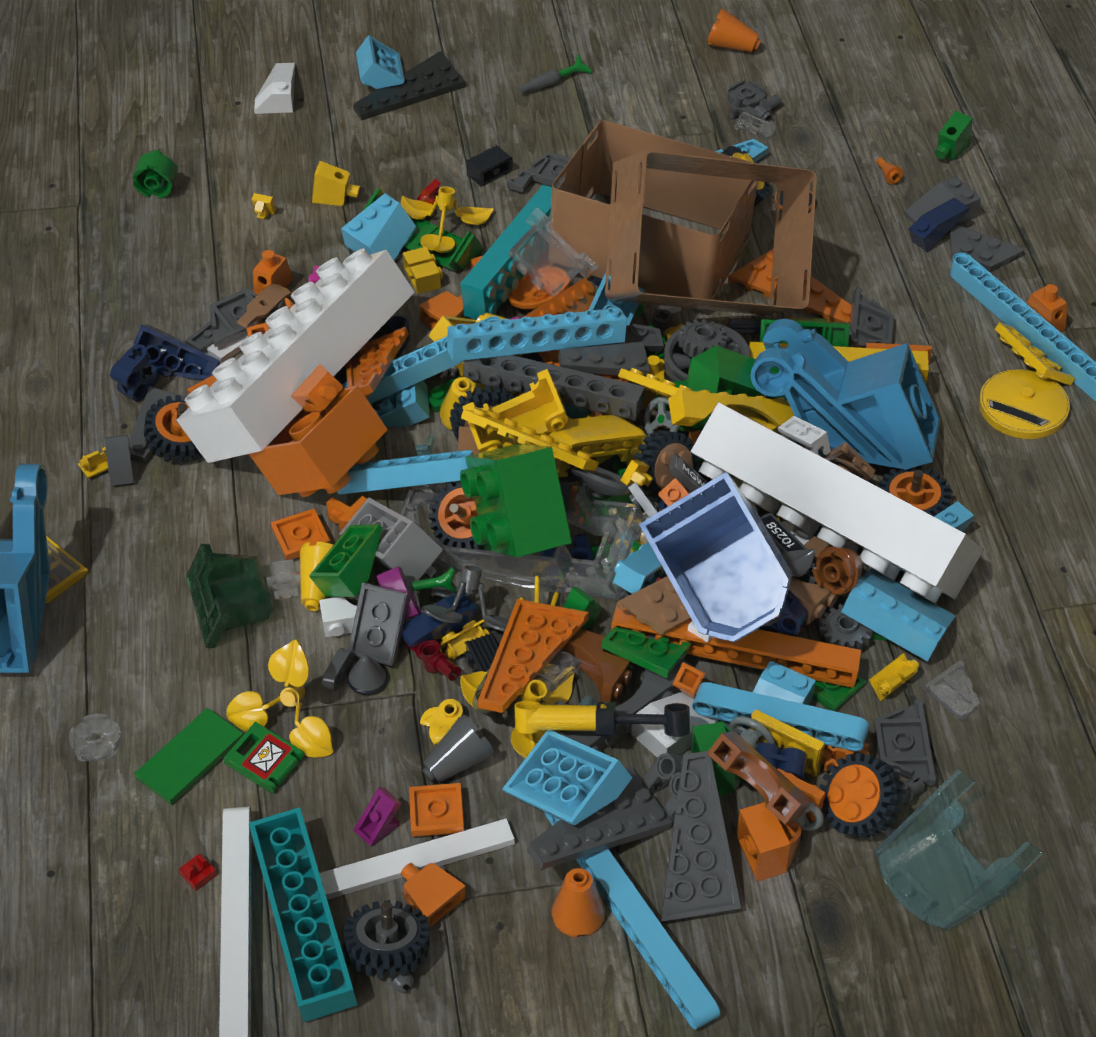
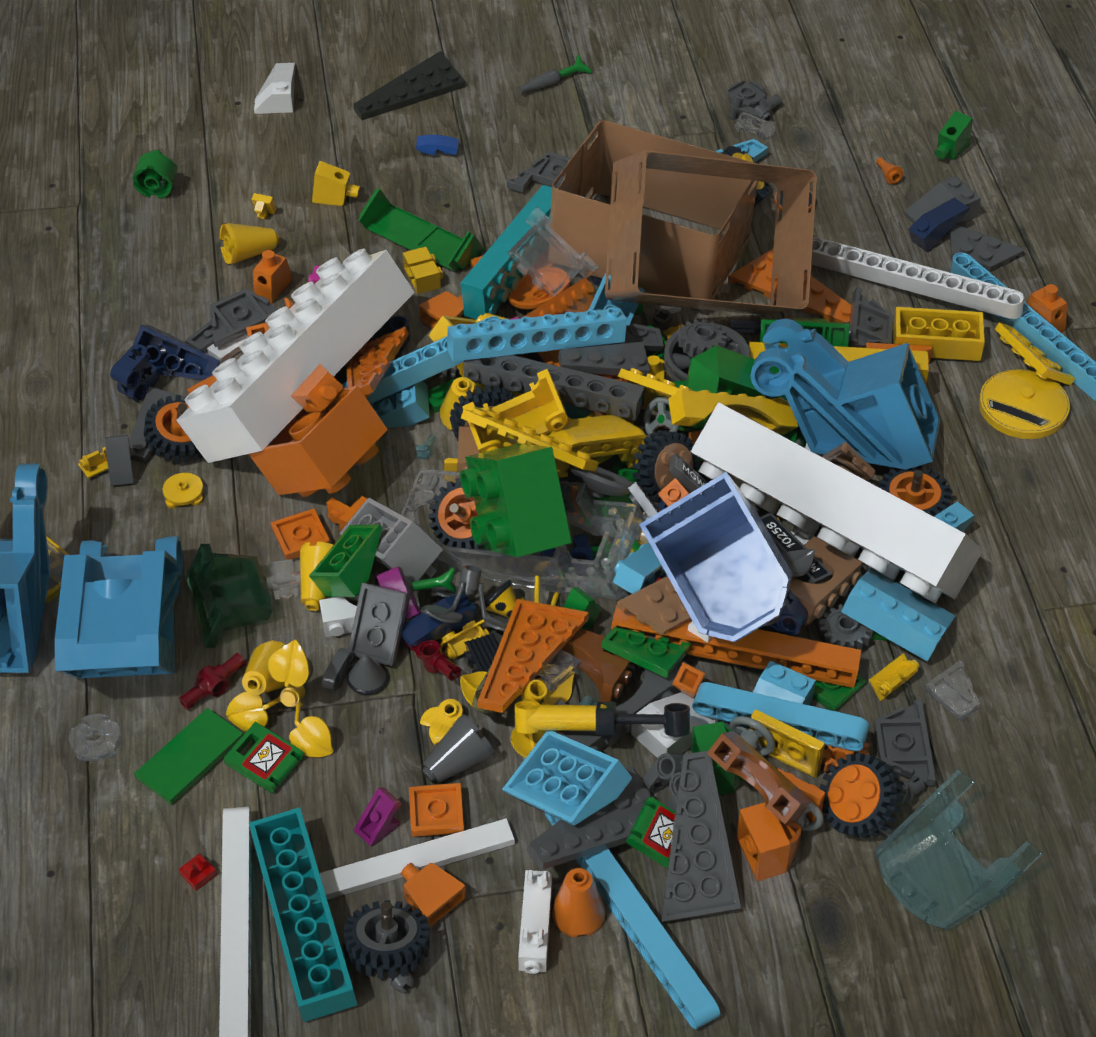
(118, 611): none -> dark azure piece
(183, 490): none -> yellow piece
(212, 681): none -> dark red pin
(246, 241): none -> yellow cone
(257, 675): none -> yellow cone
(263, 304): medium nougat piece -> none
(378, 64): medium azure slope -> none
(380, 228): medium azure wedge -> none
(406, 472): medium azure beam -> none
(430, 143): none -> blue slope
(430, 192): red tile -> none
(445, 200): yellow plant -> none
(489, 165): black brick -> none
(502, 600): none -> hat
(535, 921): none -> white brick
(636, 473): yellow tile -> none
(655, 831): none -> container
(733, 34): orange cone -> none
(789, 759): dark blue piece -> none
(805, 434): white hinge -> none
(838, 569): dark orange cone -> none
(917, 278): none -> white beam
(949, 332): none -> yellow brick

